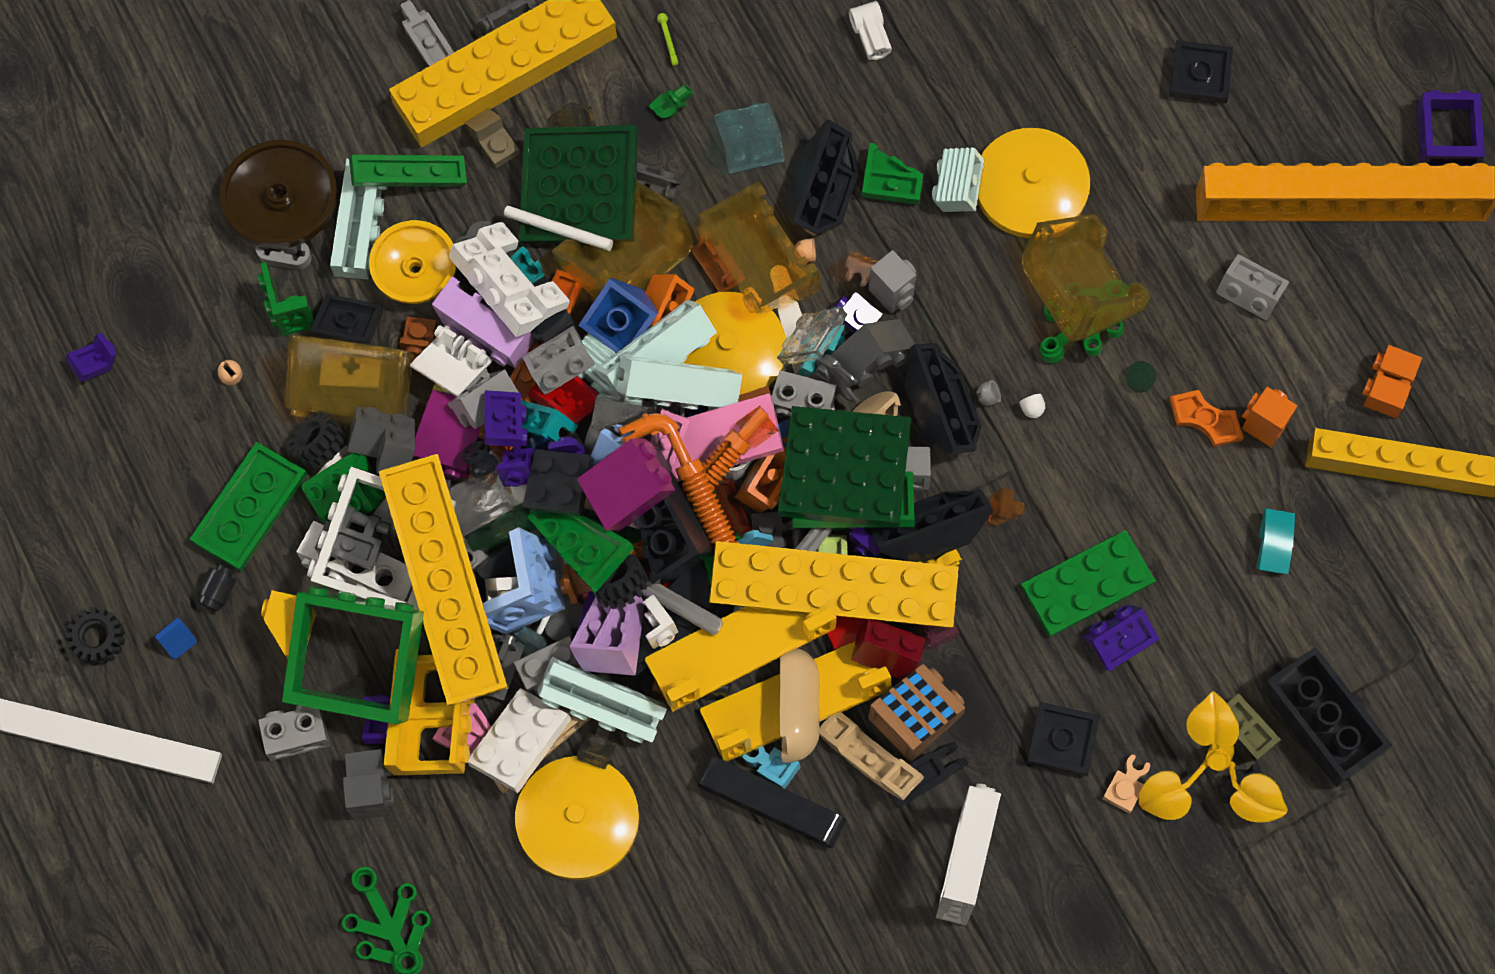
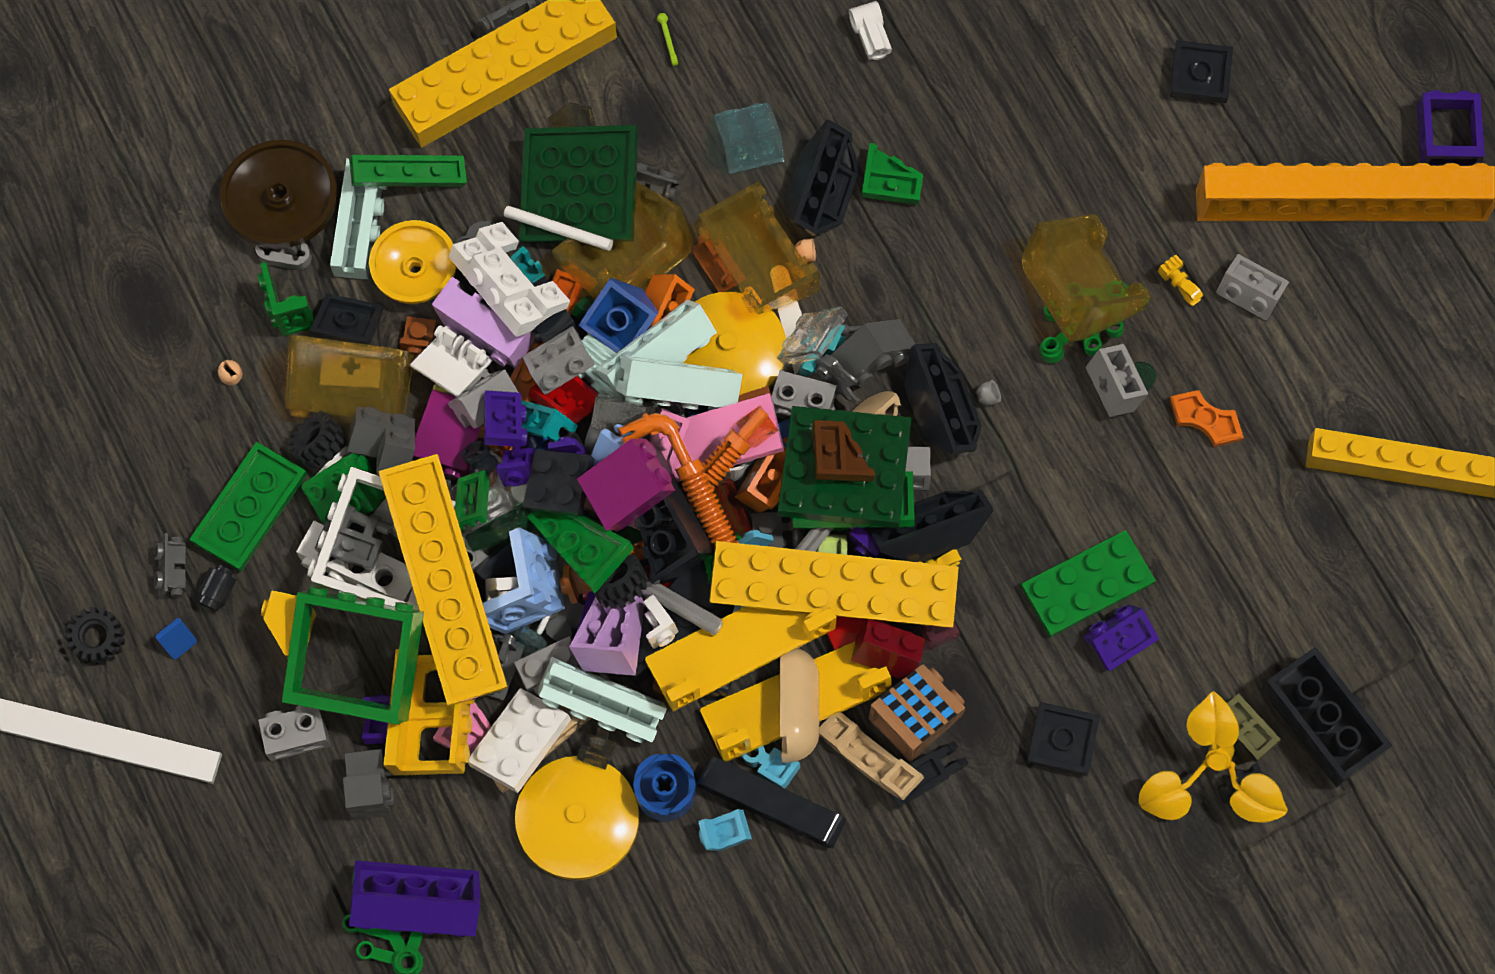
(93, 358): dark purple bracket -> none
(167, 578): none -> dark grey hinge
(415, 898): none -> dark purple slope
(424, 34): light grey hinge -> none
(476, 497): none -> green tile
(492, 137): dark tan slope -> none
(581, 307): none -> dark green tile
(664, 769): none -> blue brick
(671, 101): green piece -> none
(724, 831): none -> medium azure bracket
(838, 454): none -> reddish brown wing
(858, 311): bracket -> none
(859, 264): clear orange tile -> none
(893, 282): light grey brick -> none
(958, 180): light aqua brick -> none
(968, 854): white window -> none
(1004, 507): clear orange tile -> none
(1031, 180): yellow dish -> none
(1033, 406): white hinge -> none
(1116, 380): none -> light grey brick
(1125, 788): light nougat plate -> none
(1171, 269): none -> yellow piece
(1268, 415): orange brick -> none
(1276, 541): teal slope -> none
(1391, 381): orange piece -> none

